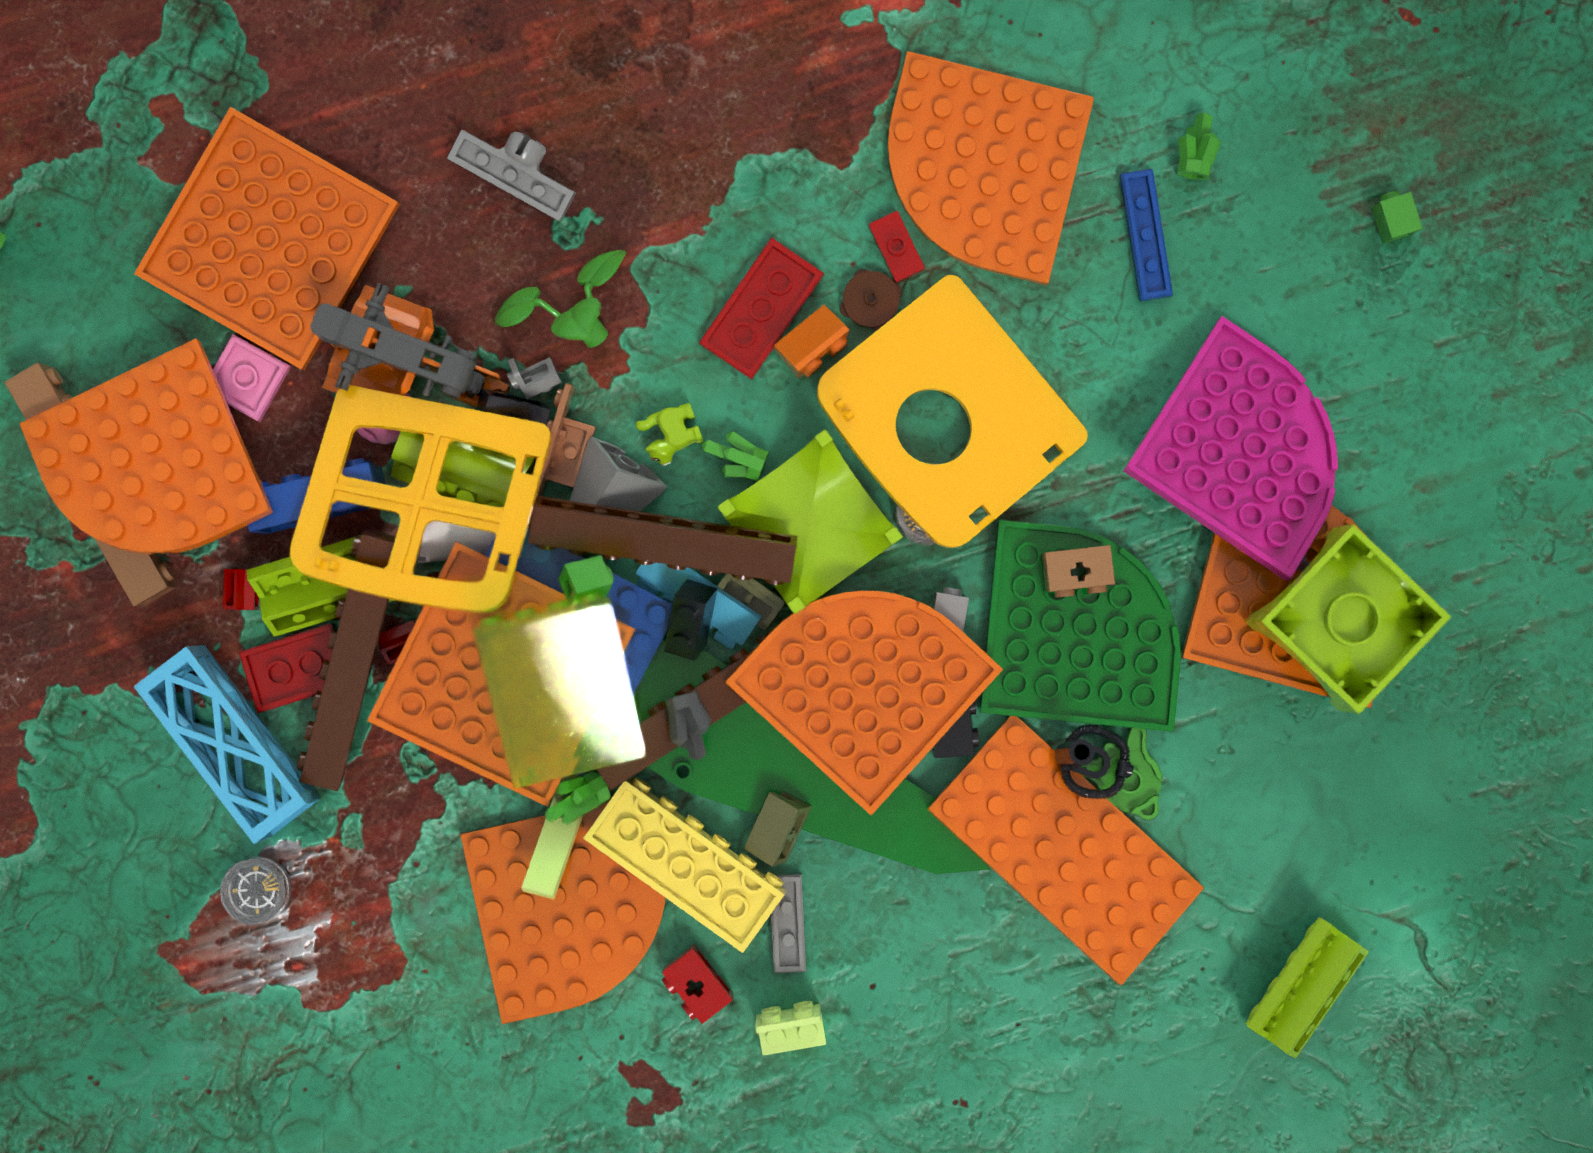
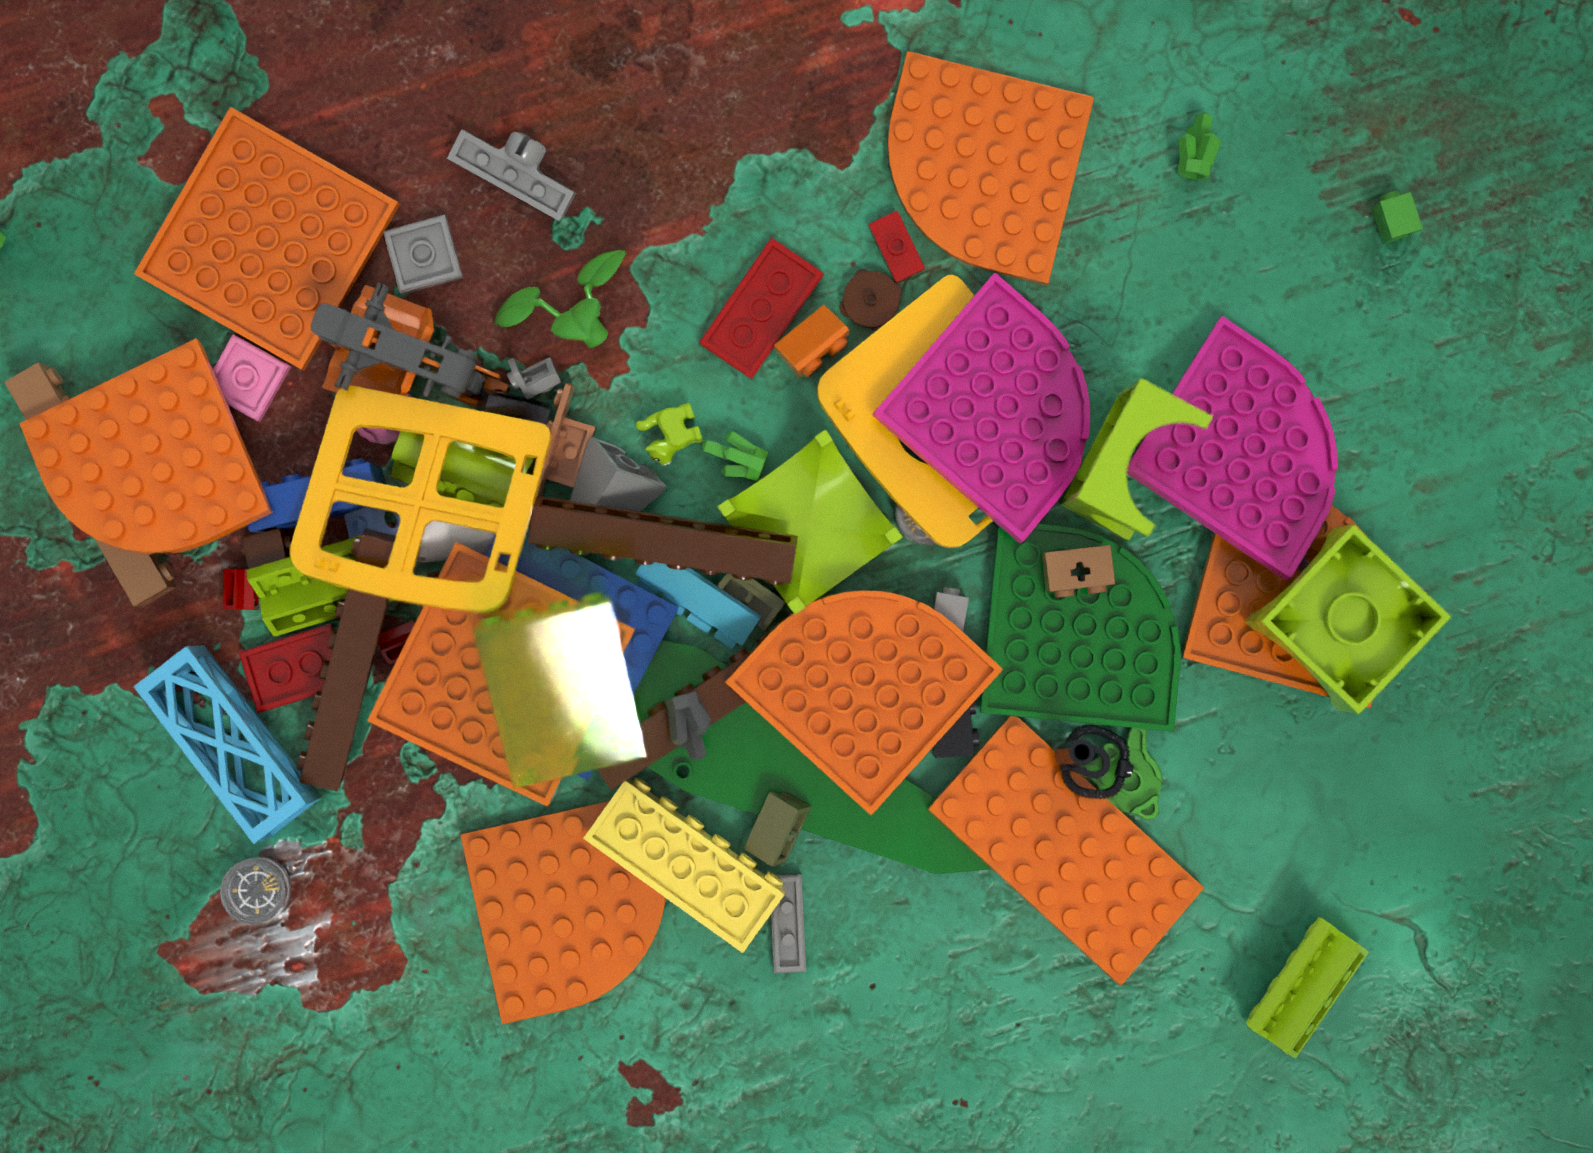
(266, 547): none -> reddish brown brick
(371, 519): none -> light blue bracket
(423, 254): none -> light grey tile
(551, 853): yellowish green tile -> none
(584, 796): bright green rock -> none
(585, 578): bright green brick -> none
(690, 619): black brick -> none
(694, 966): red brick -> none
(790, 1028): yellowish green bracket -> none
(996, 408): none -> dark pink plate
(1100, 484): none -> lime piece
(1146, 235): blue tile -> none

